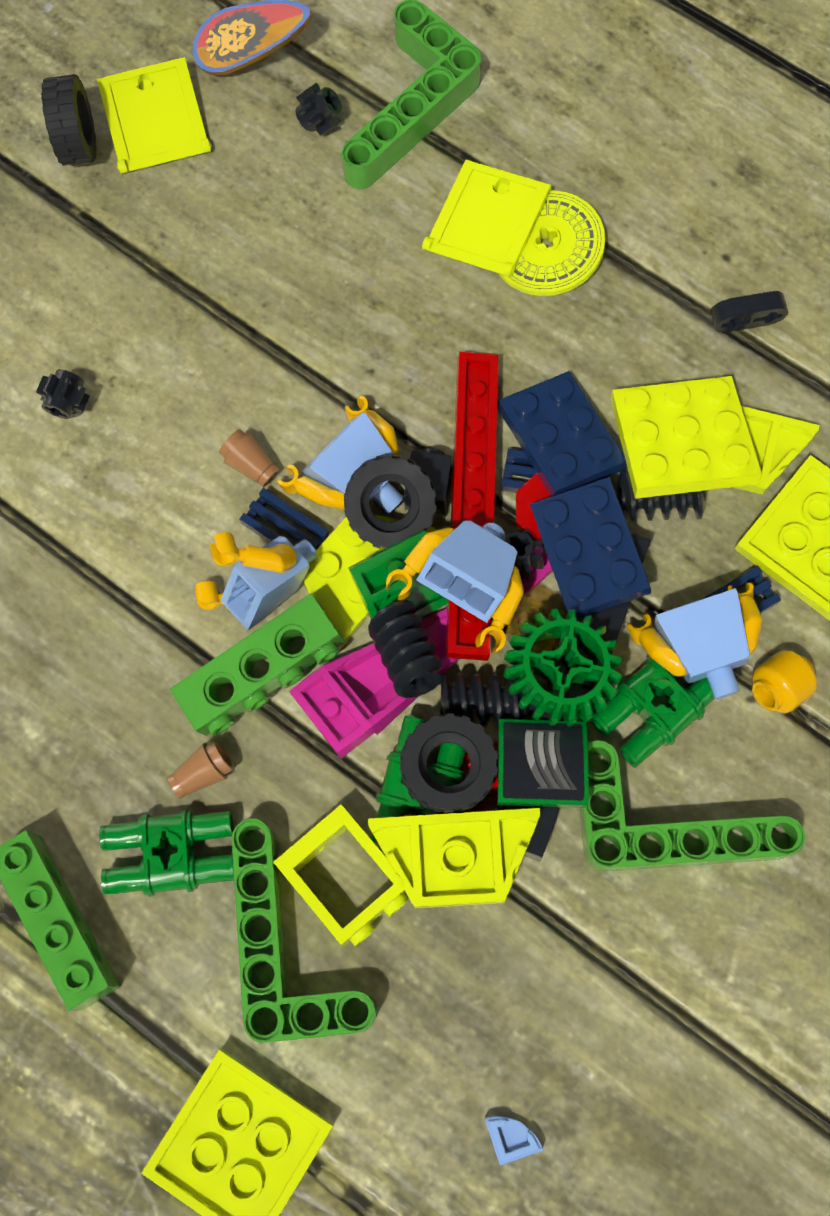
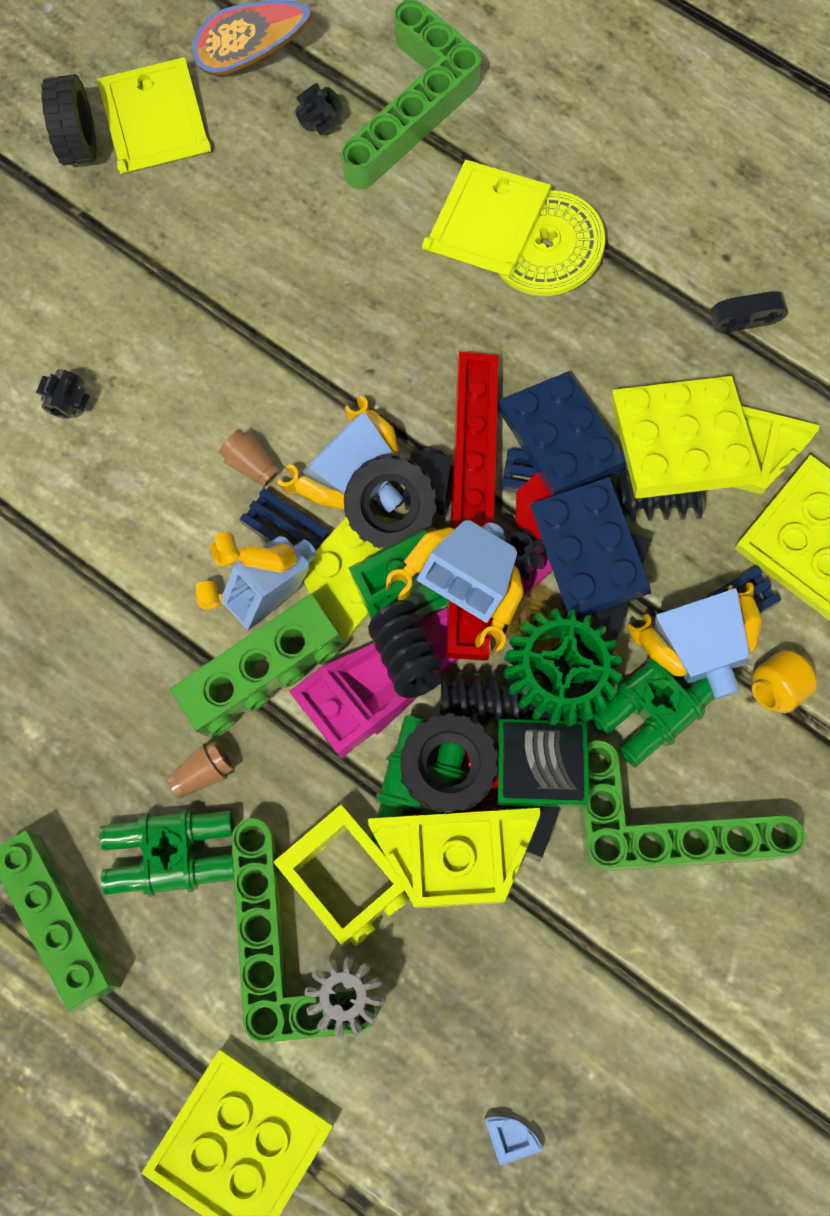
(339, 1012): none -> light grey gear

